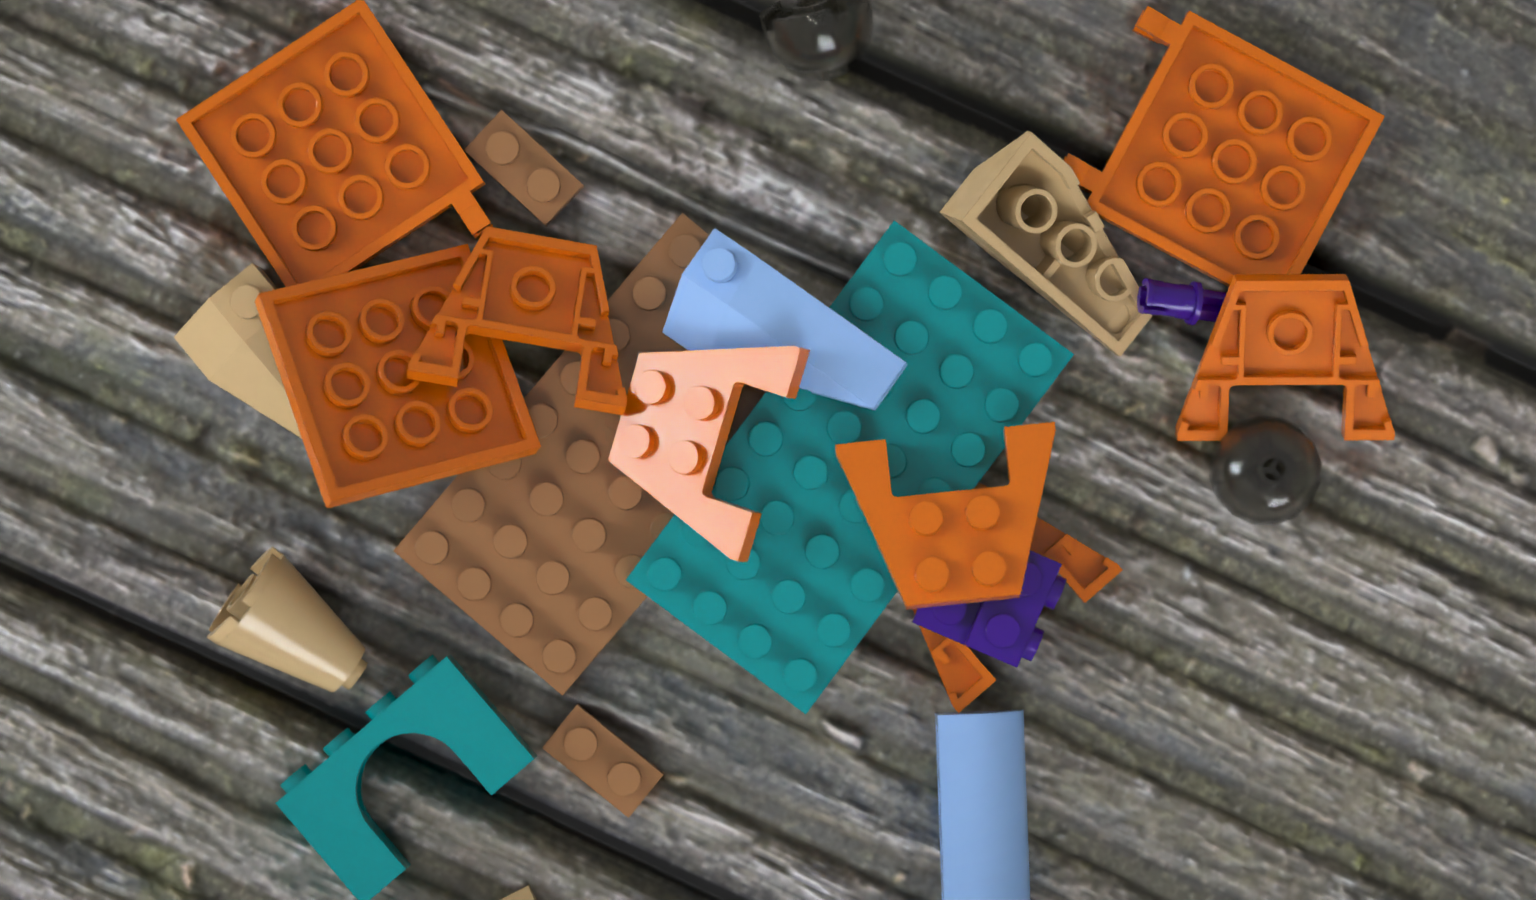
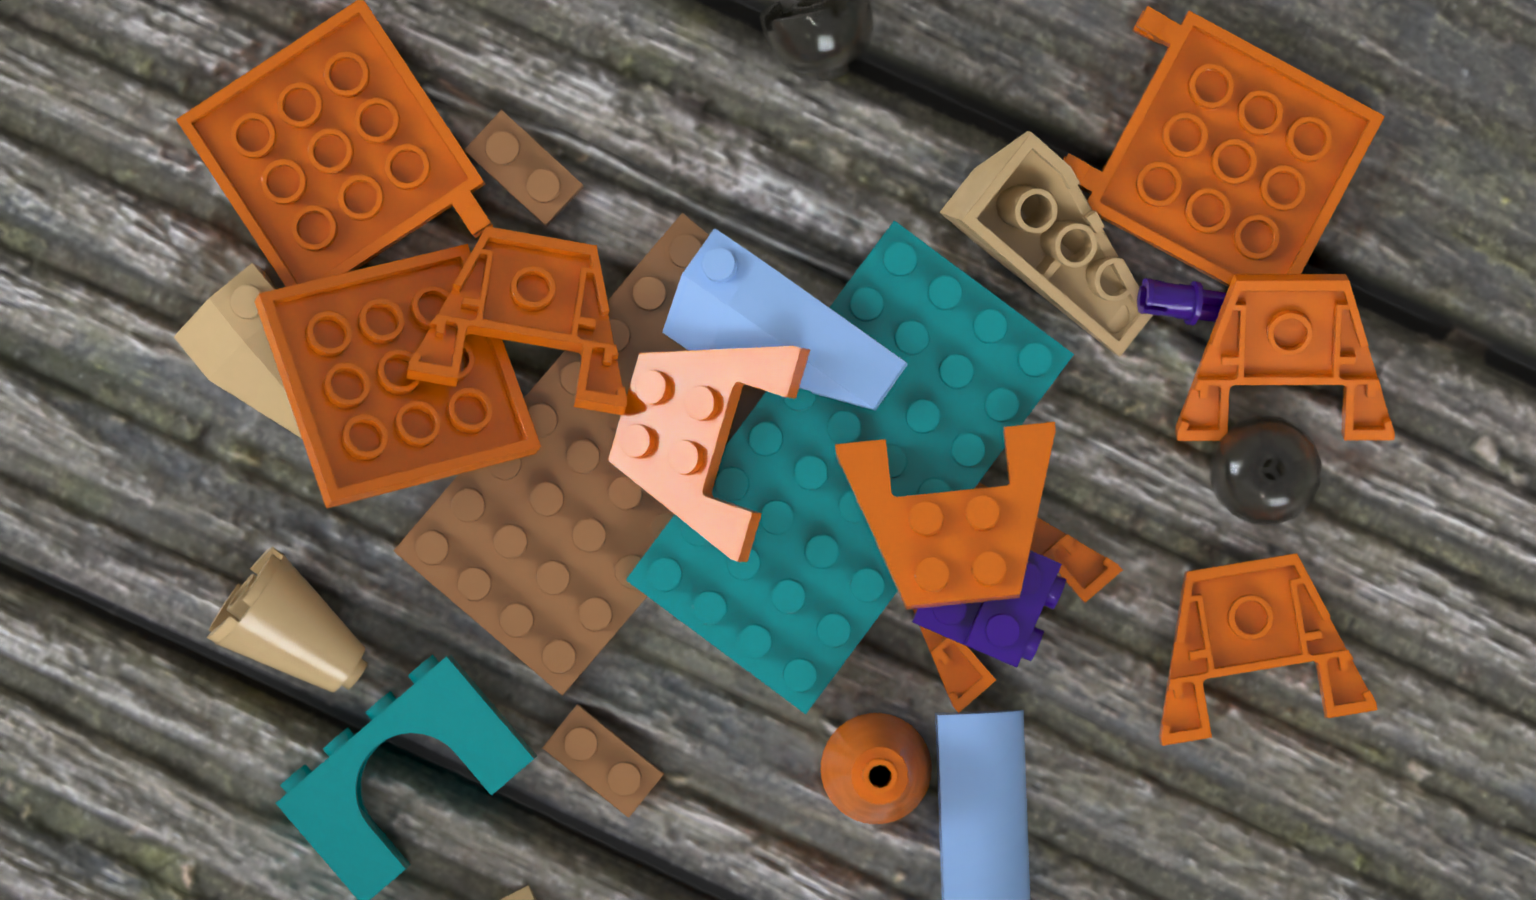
(870, 742): none -> orange cone
(1250, 621): none -> orange wing

